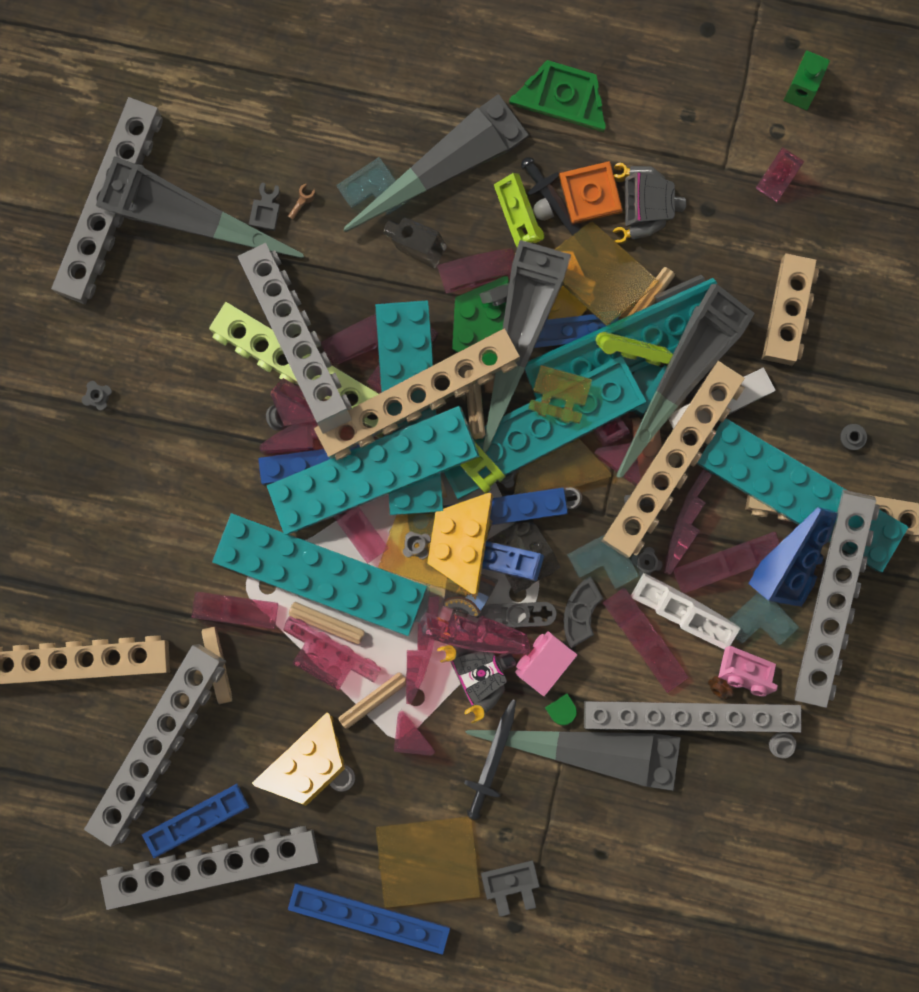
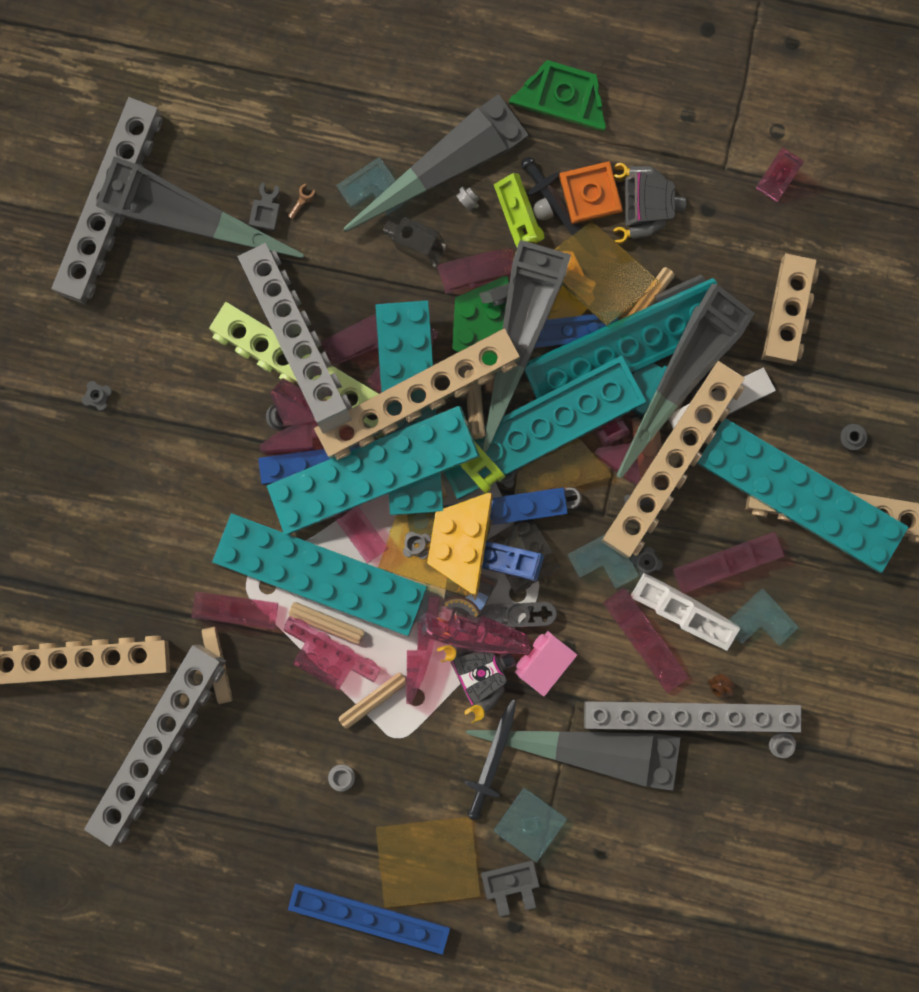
(118, 895): light grey brick -> none
(195, 820): blue plate -> none
(306, 765): wing -> none
(409, 738): clear pink slope -> none
(468, 198): none -> light grey plate
(530, 824): none -> clear light blue plate
(562, 386): clear yellow plate -> none
(562, 710): green tile -> none
(579, 611): dark grey tile -> none
(632, 348): lime plate -> none
(683, 532): clear pink slope -> none
(748, 671): bright pink bracket -> none
(789, 569): blue wedge -> none
(807, 78): green torso -> none
(807, 688): light grey brick -> none

